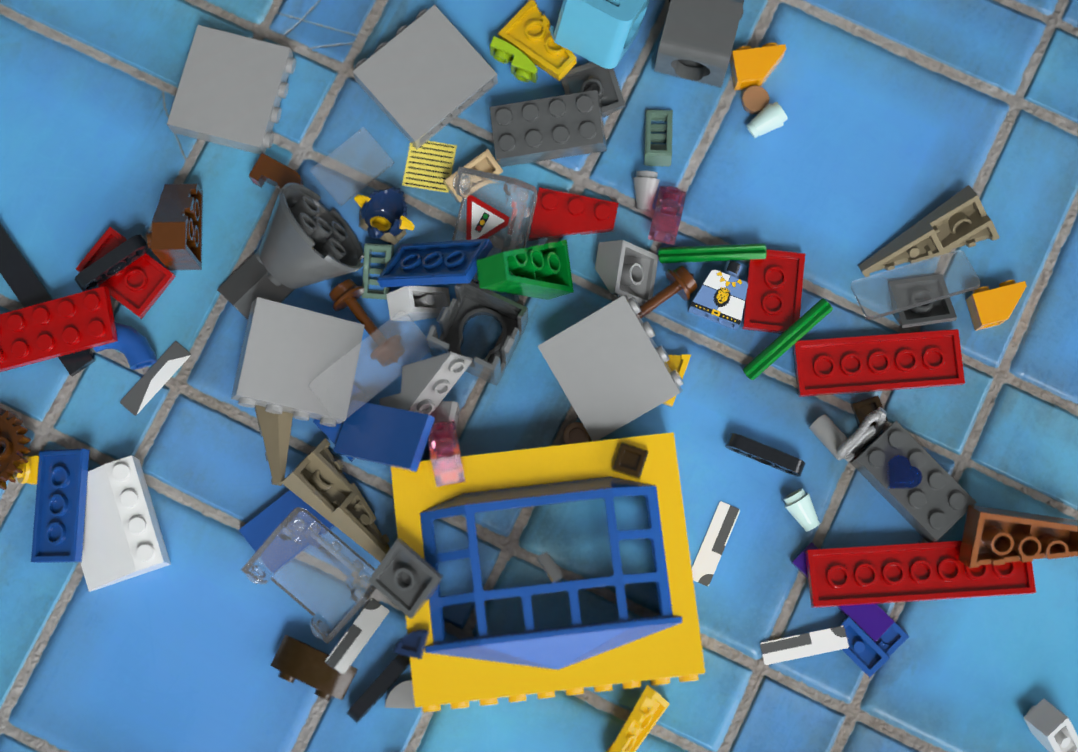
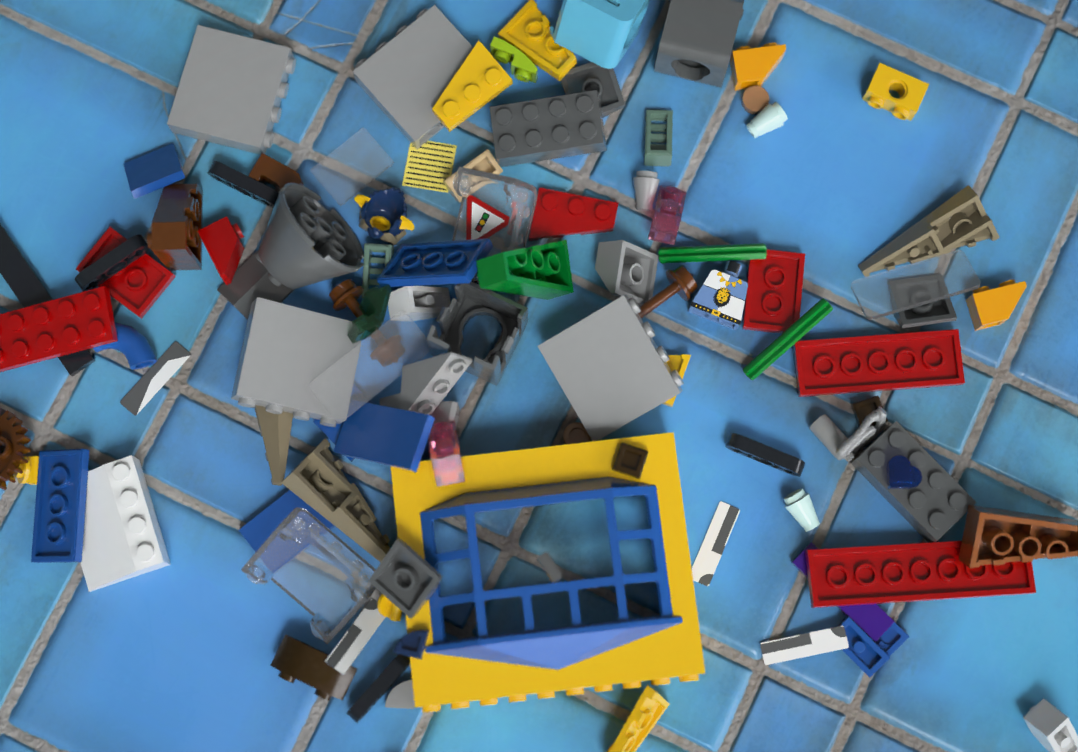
(154, 171): none -> blue tile
(223, 246): none -> red slope
(243, 184): none -> black beam
(373, 310): none -> clear green slope
(388, 609): none -> yellow plate
(471, 88): none -> yellow wing
(909, 88): none -> yellow brick

